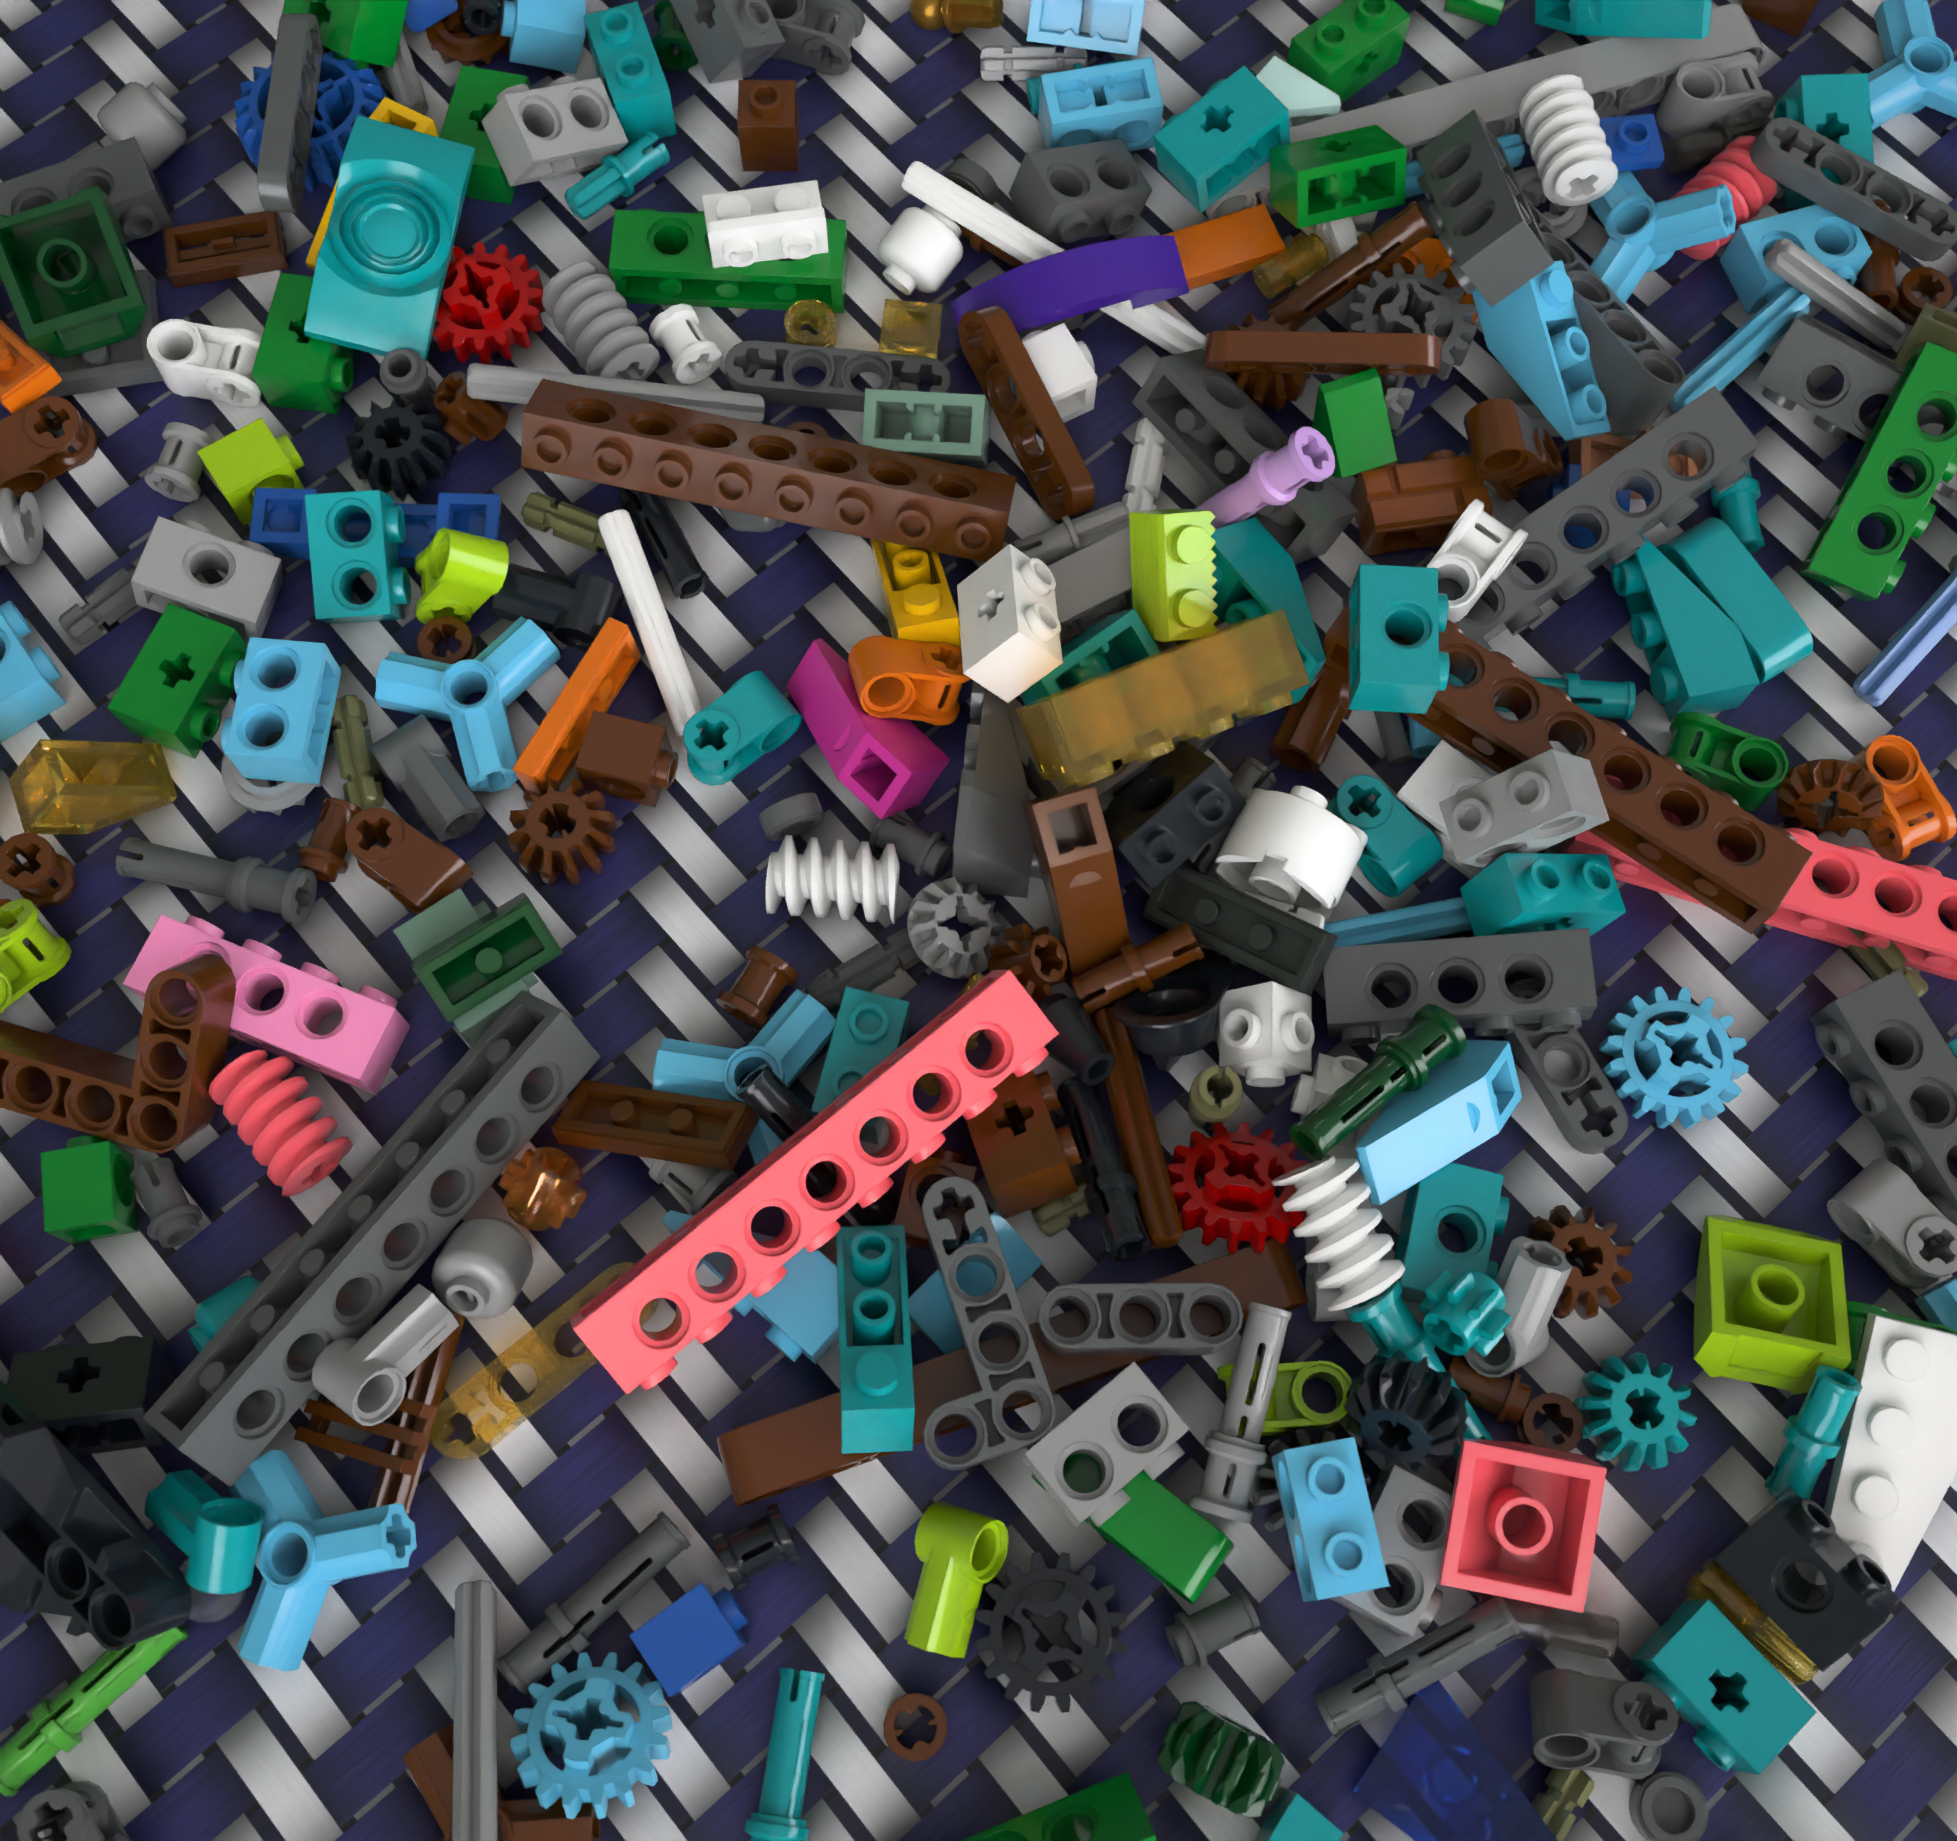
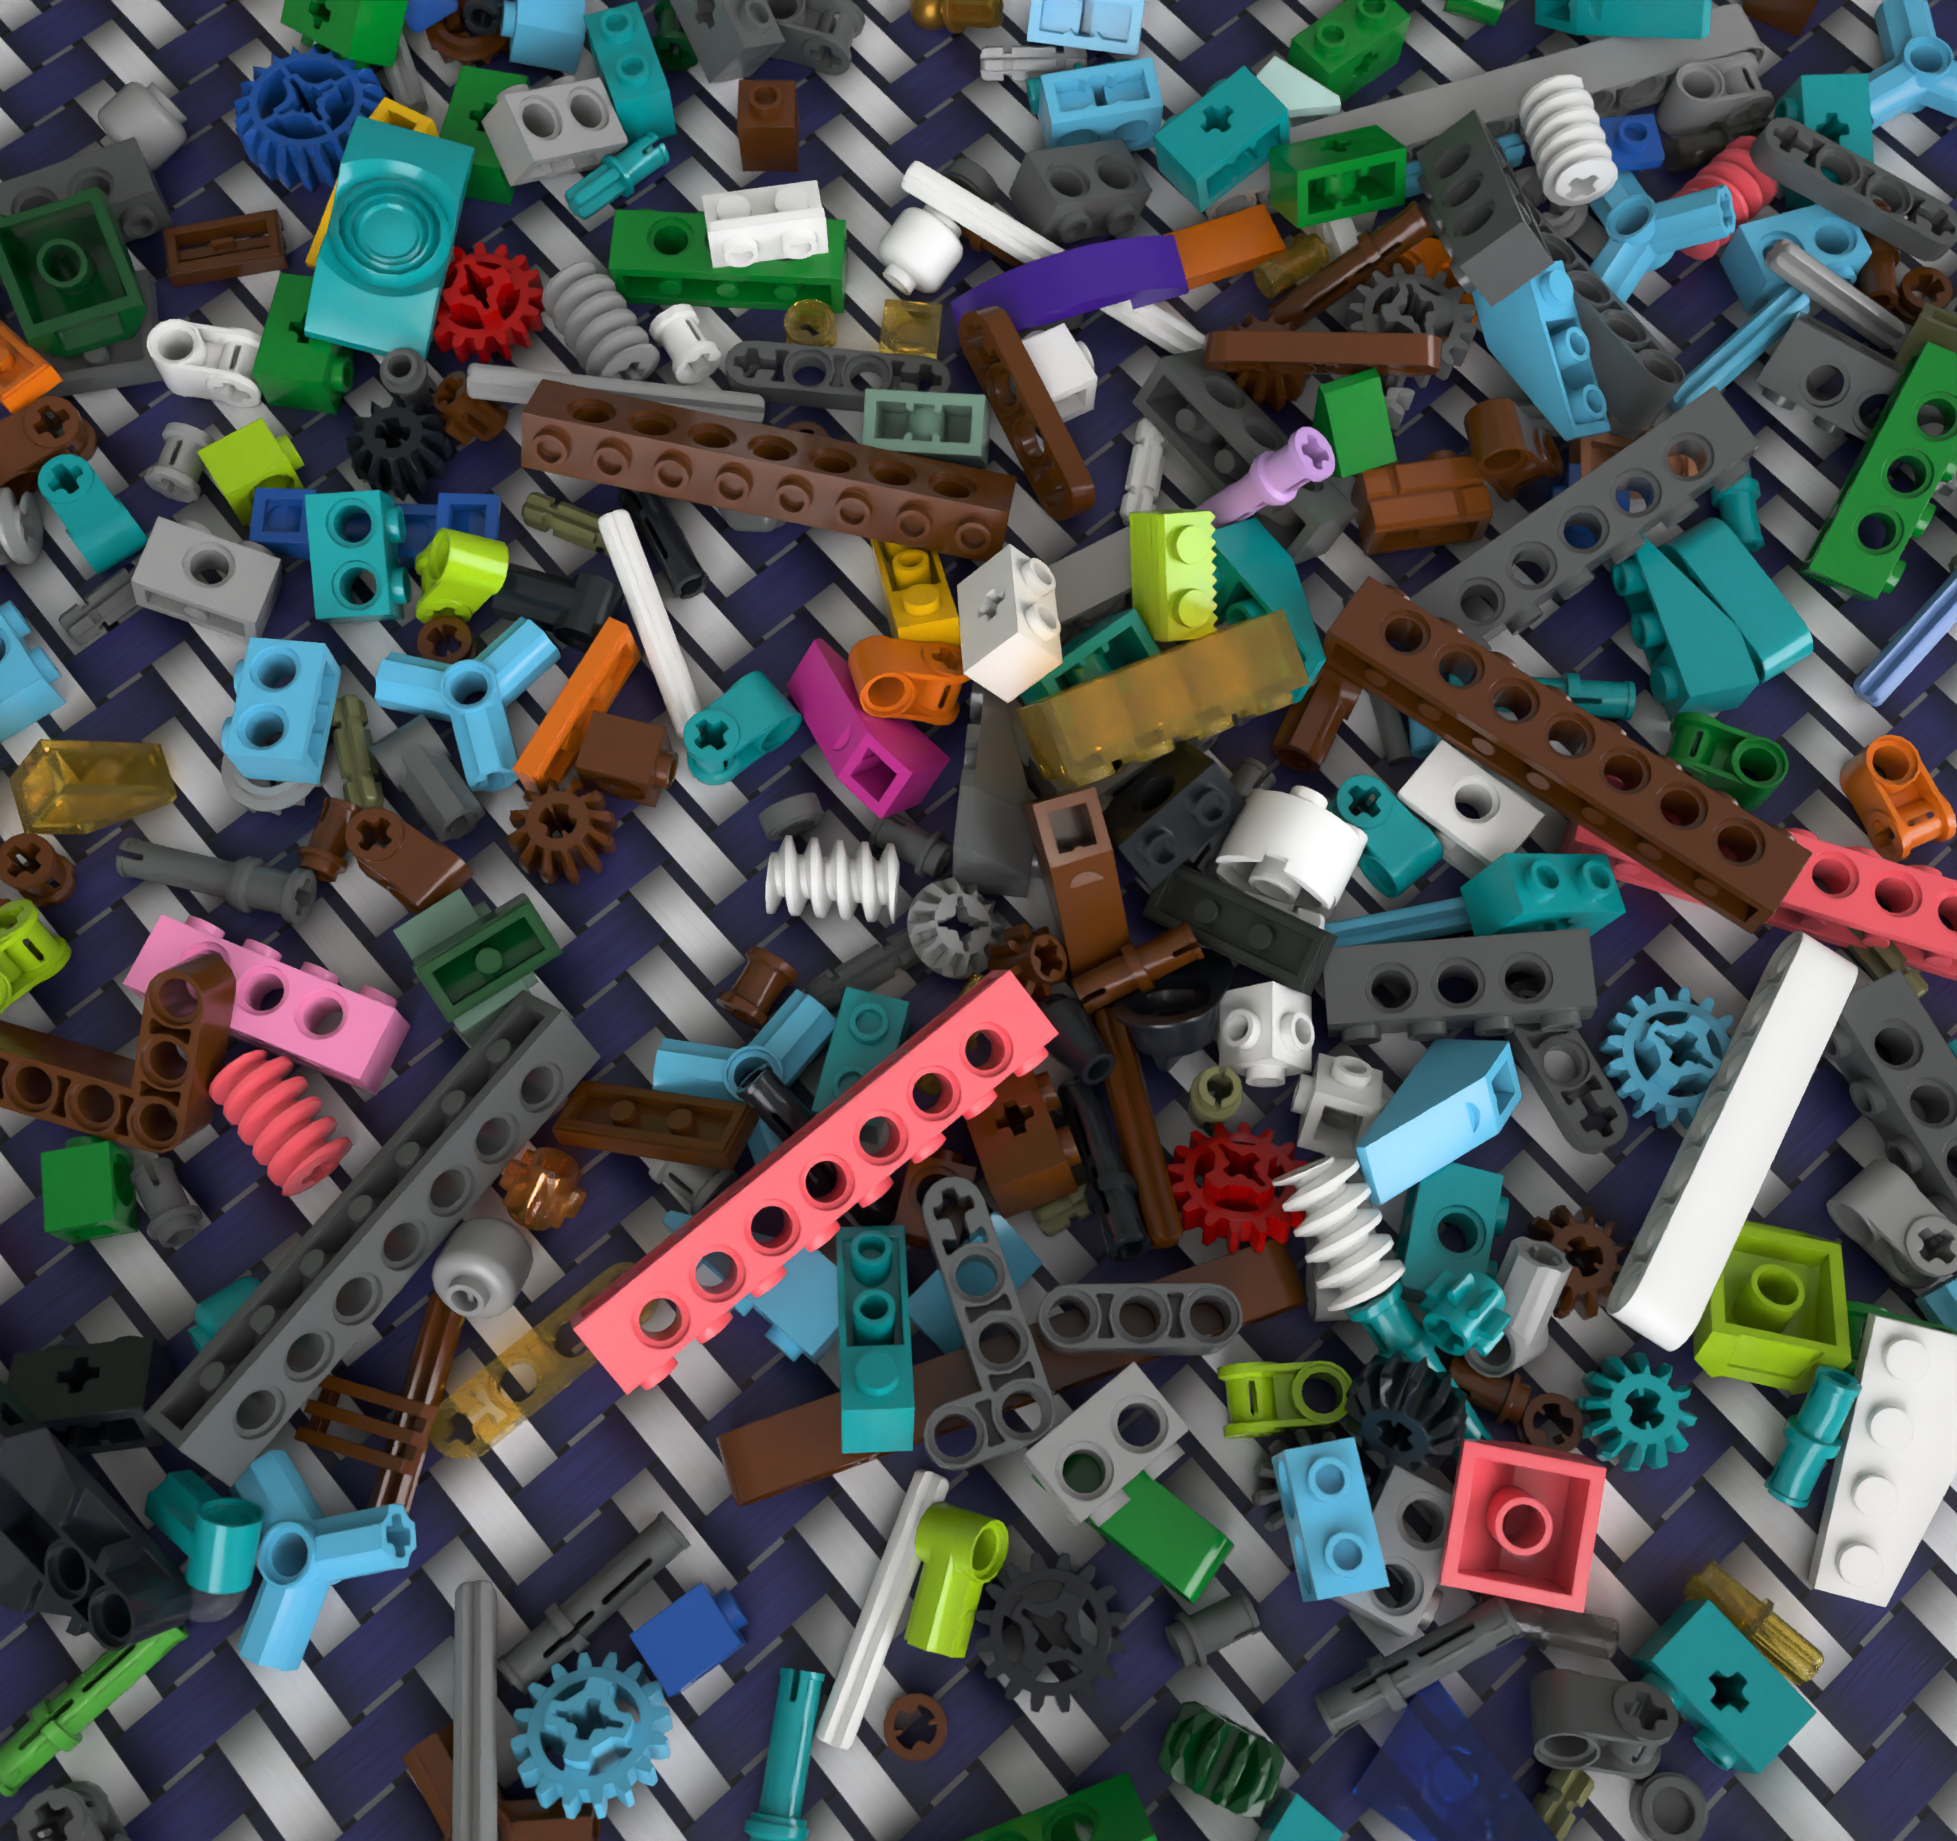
(91, 514): none -> teal piece
(180, 681): green brick -> none
(290, 113): dark grey beam -> none
(370, 1373): light grey piece -> none
(743, 1566): black bush -> none
(879, 1616): none -> white axle
(1074, 534): light grey axle -> none
(1263, 1326): light grey pin -> none
(1381, 671): teal brick -> none
(1397, 1066): dark green pin -> none
(1475, 555): white piece -> none
(1524, 808): light grey brick -> none
(1731, 1142): none -> white beam
(1808, 785): reddish brown gear -> none
(1817, 1618): black brick -> none

